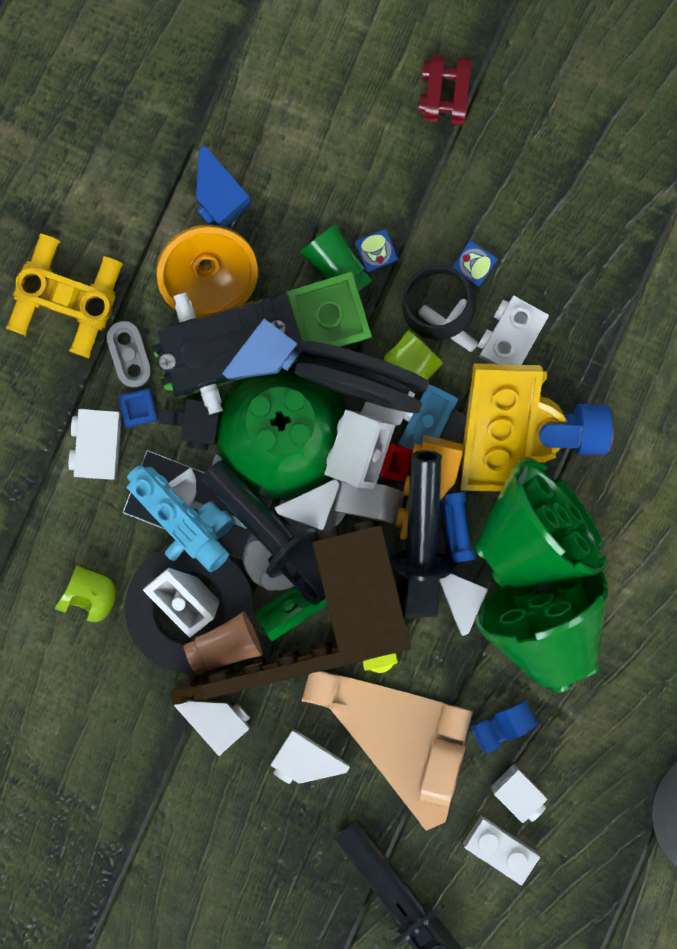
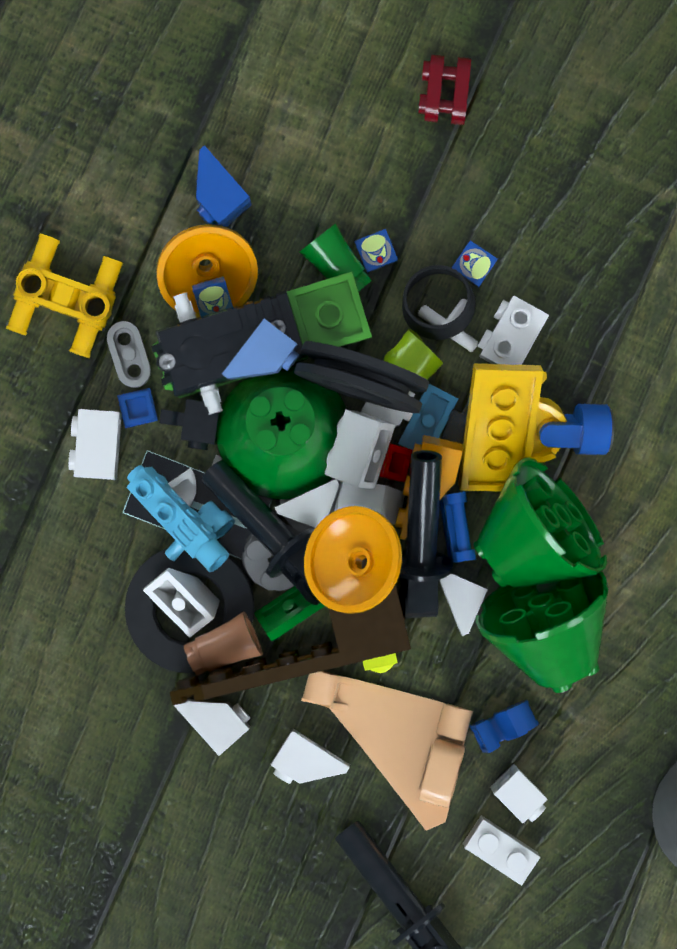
(91, 592): lime helmet -> none
(212, 296): none -> tile
(336, 556): none -> light orange dish

